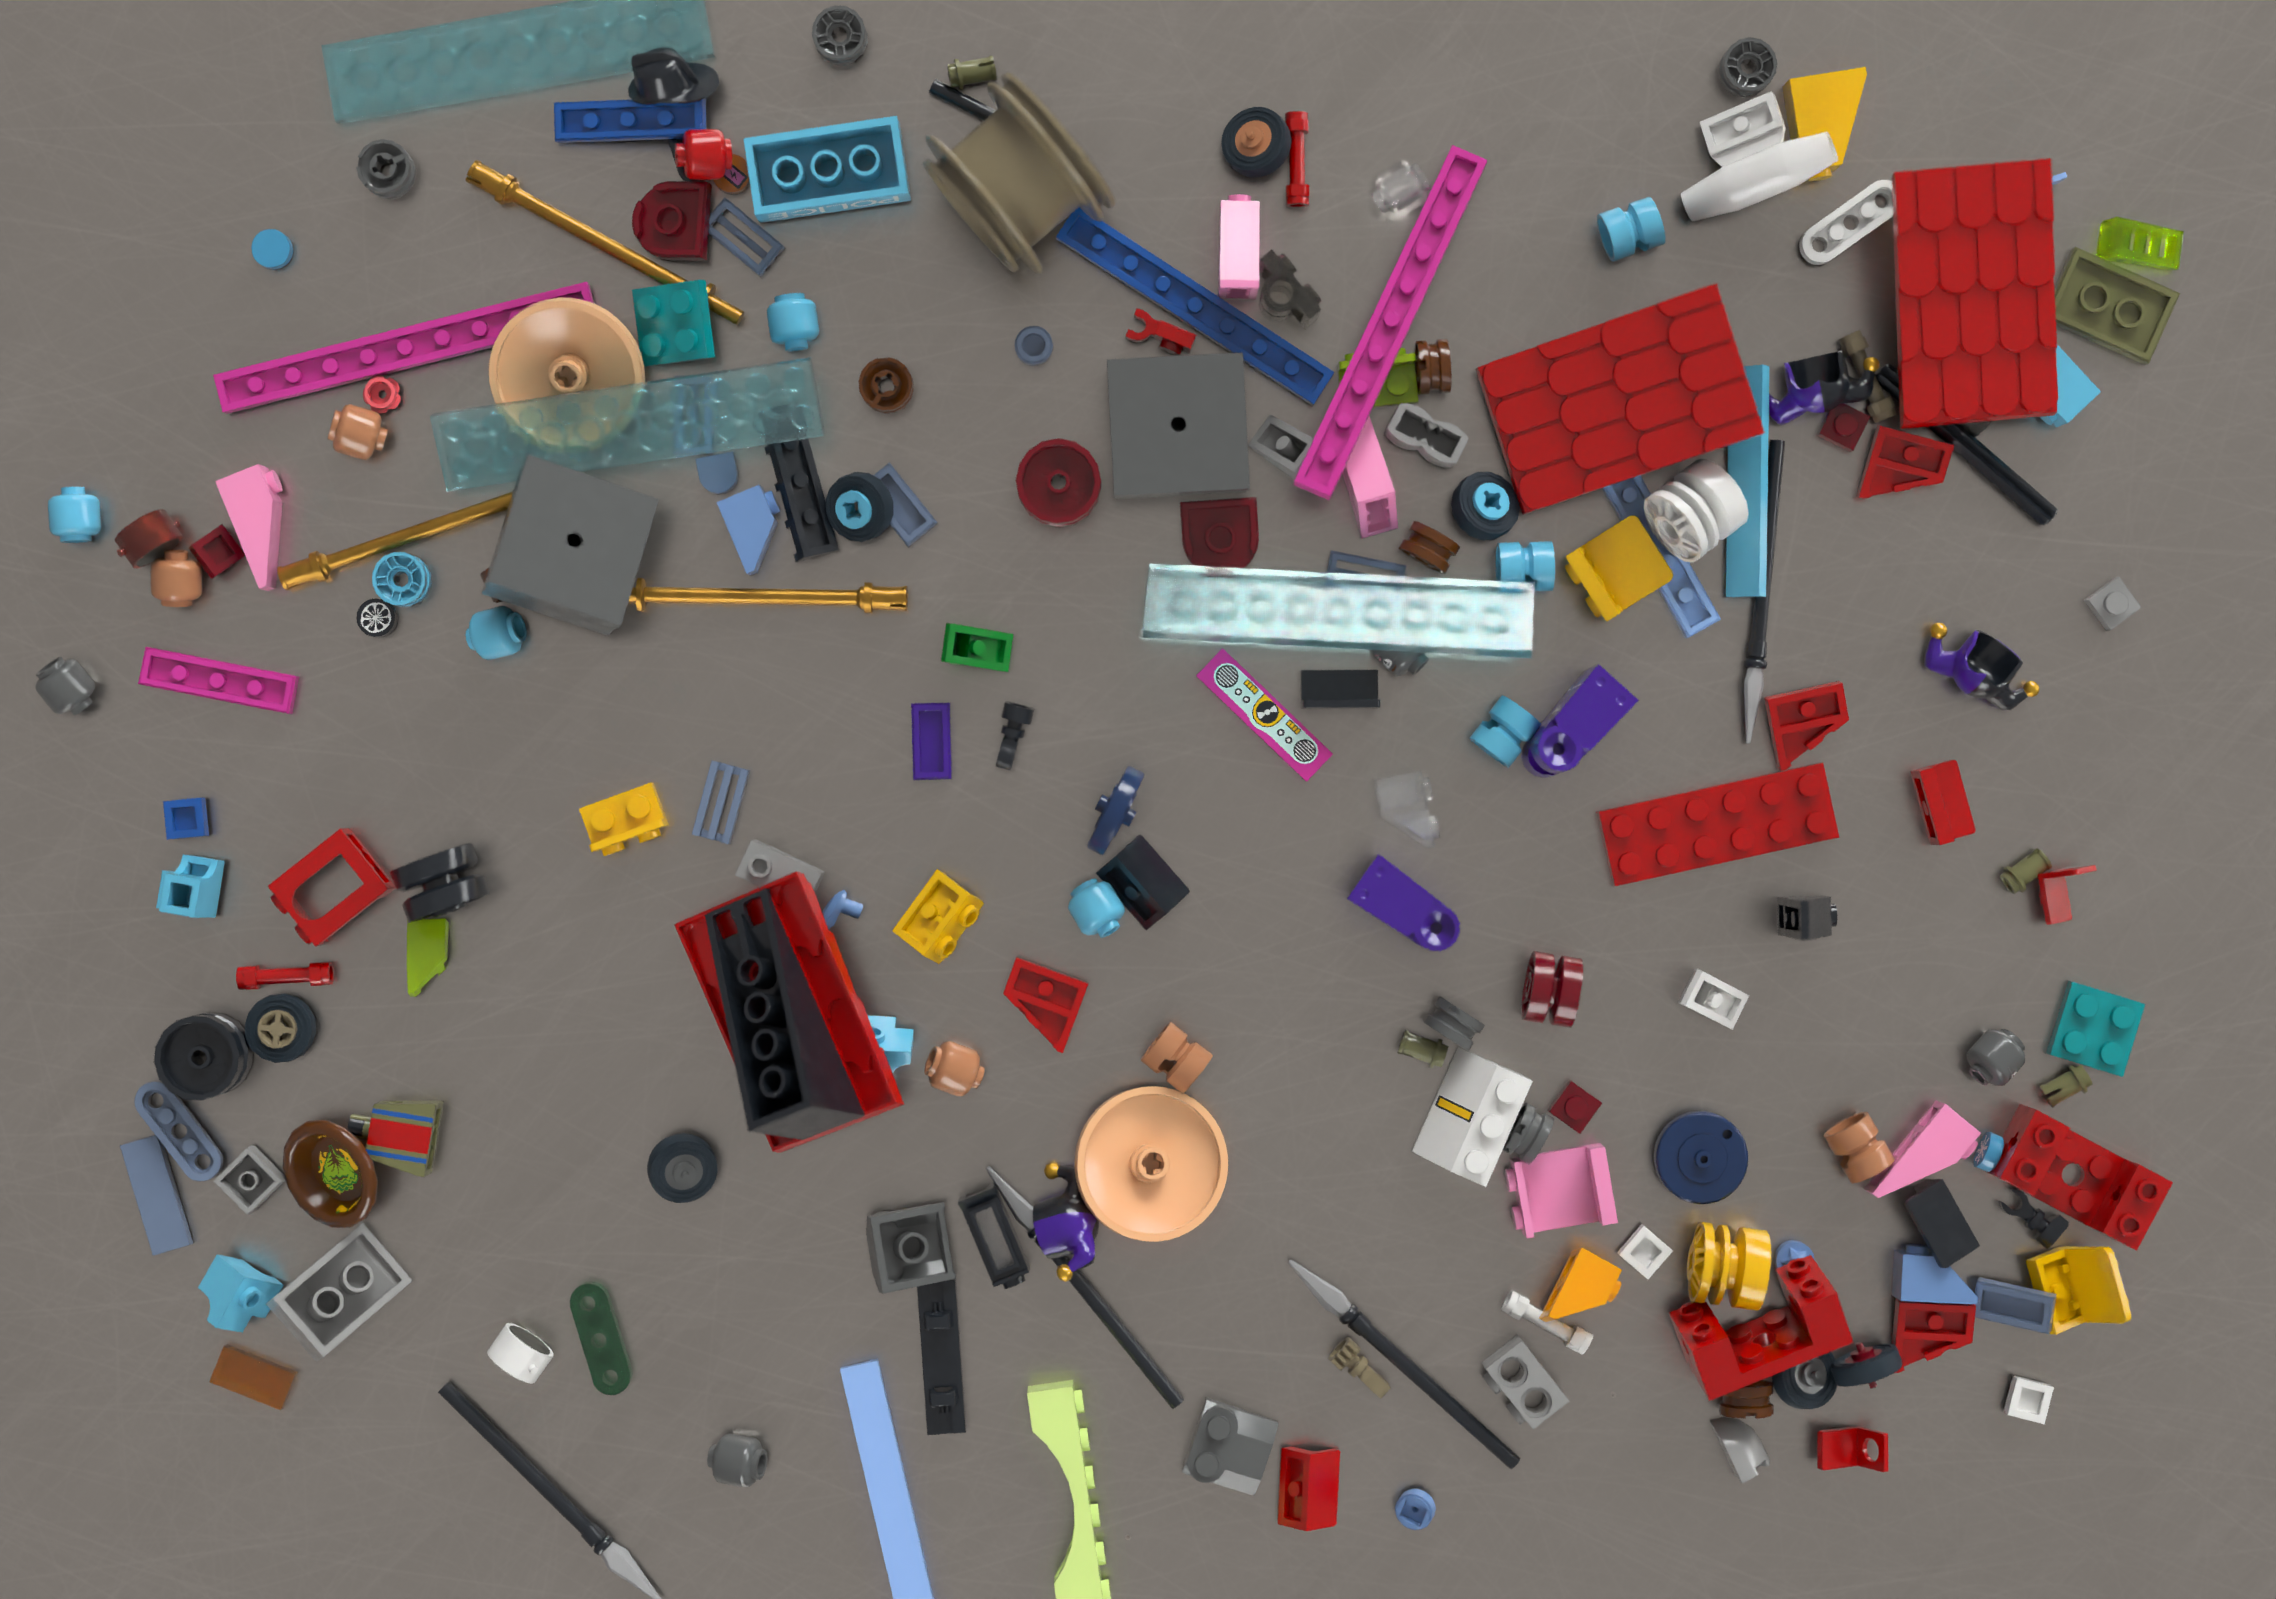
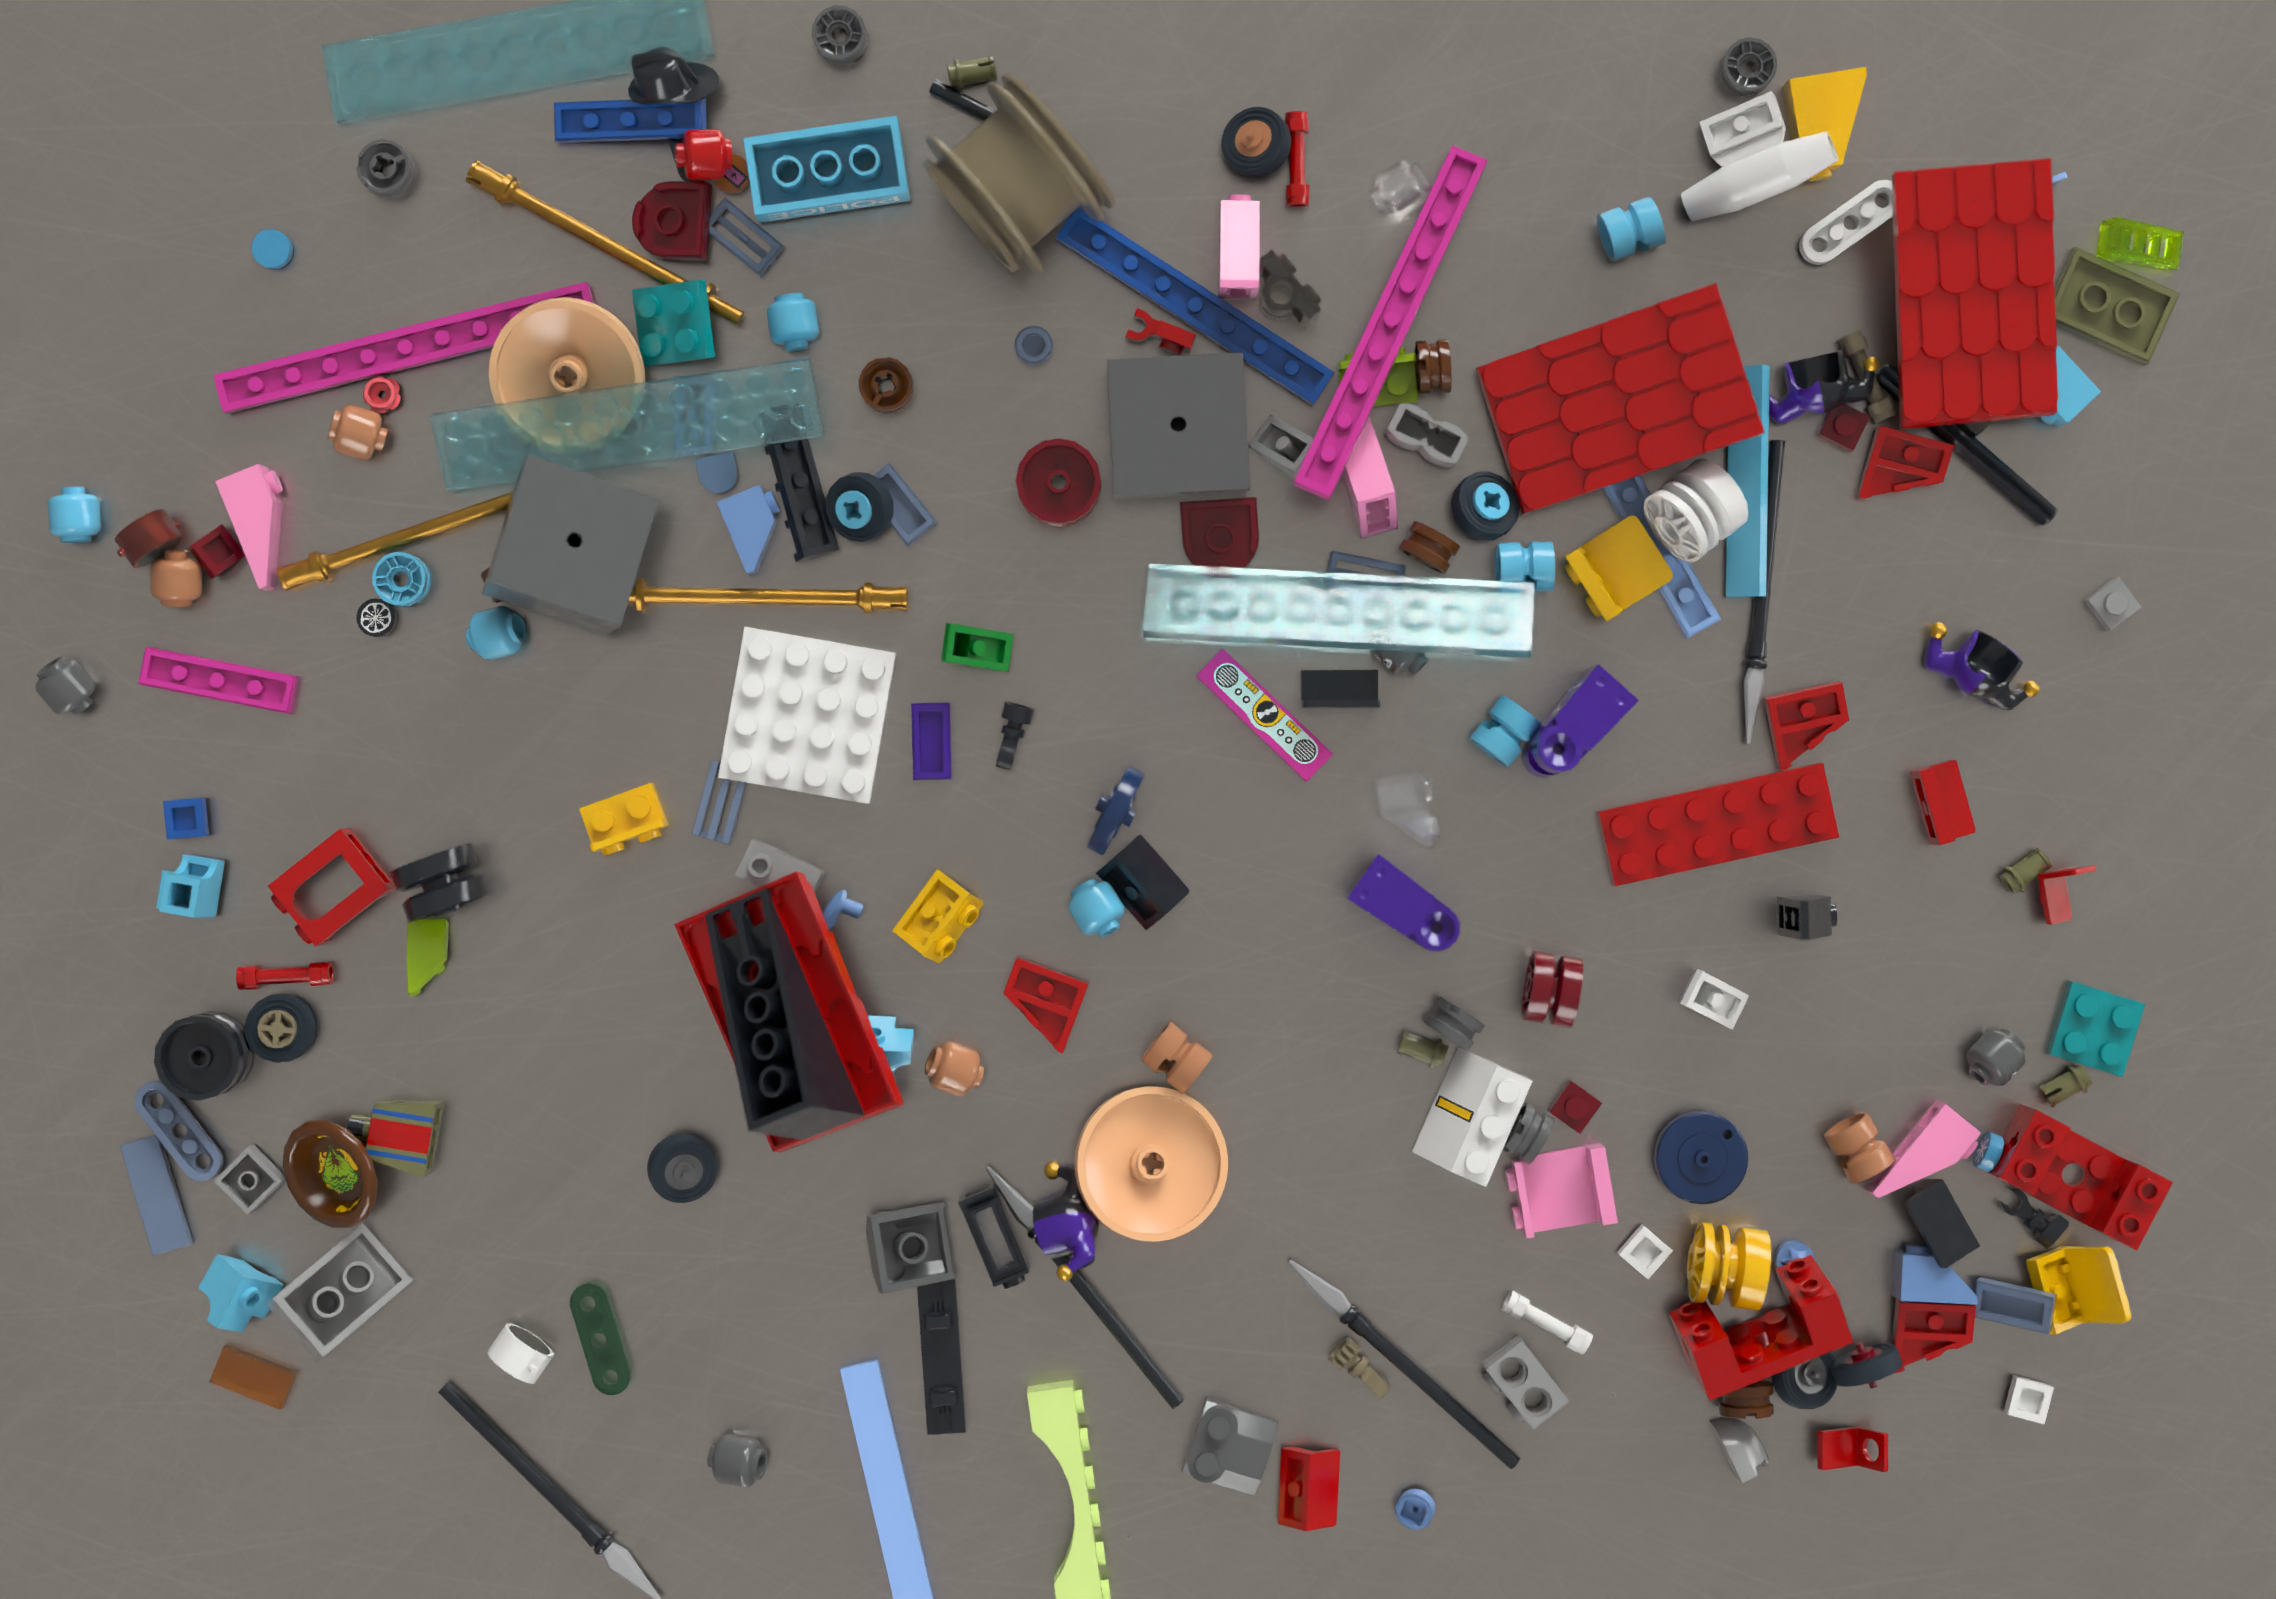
(807, 715): none -> white plate
(1582, 1285): light orange slope -> none

